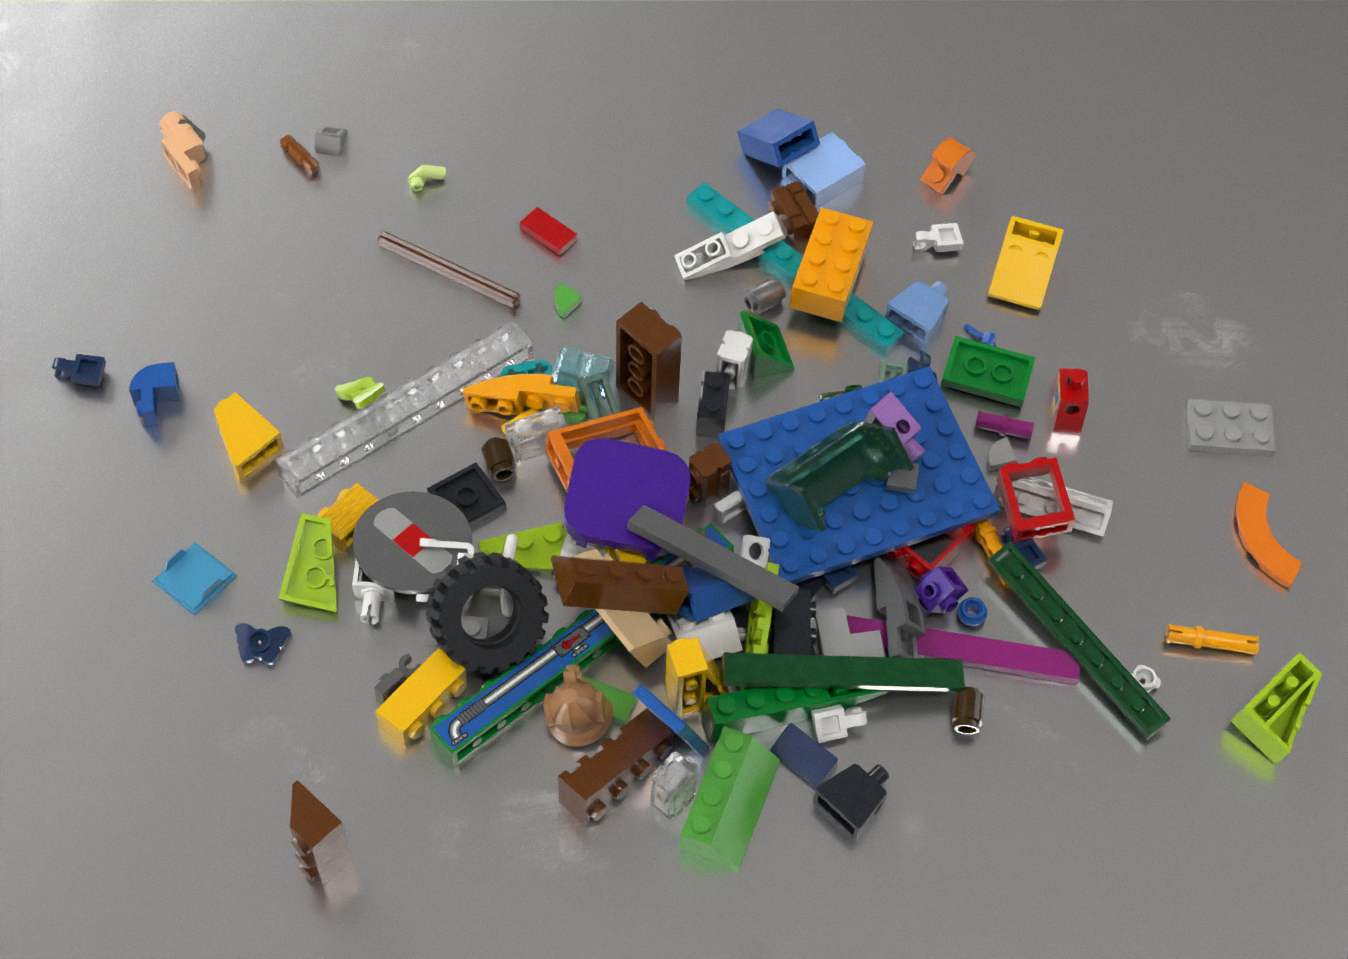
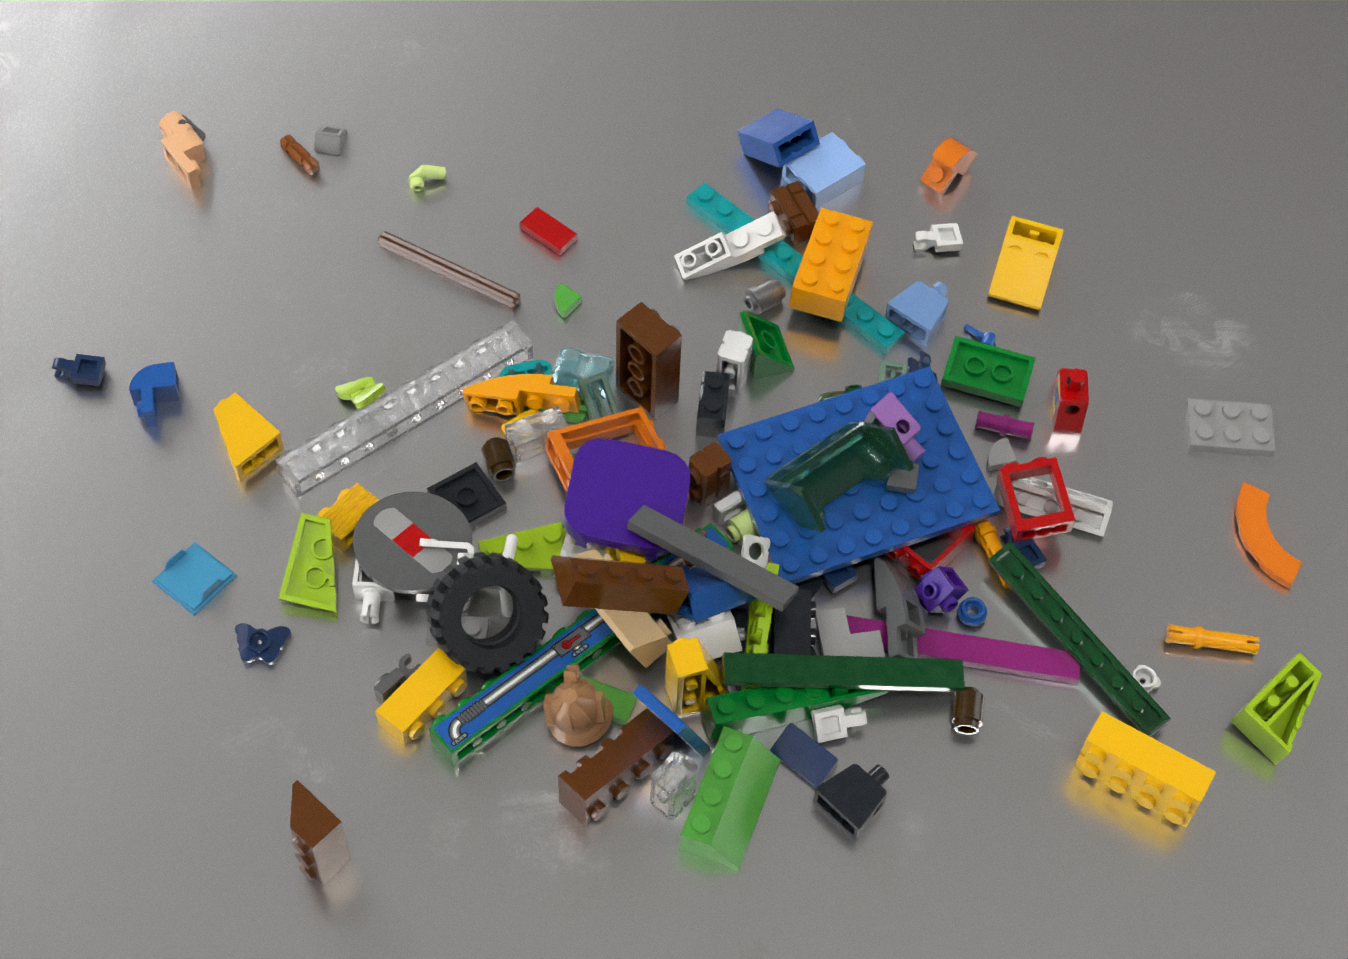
(739, 526): none -> yellowish green brick
(1144, 769): none -> yellow piece

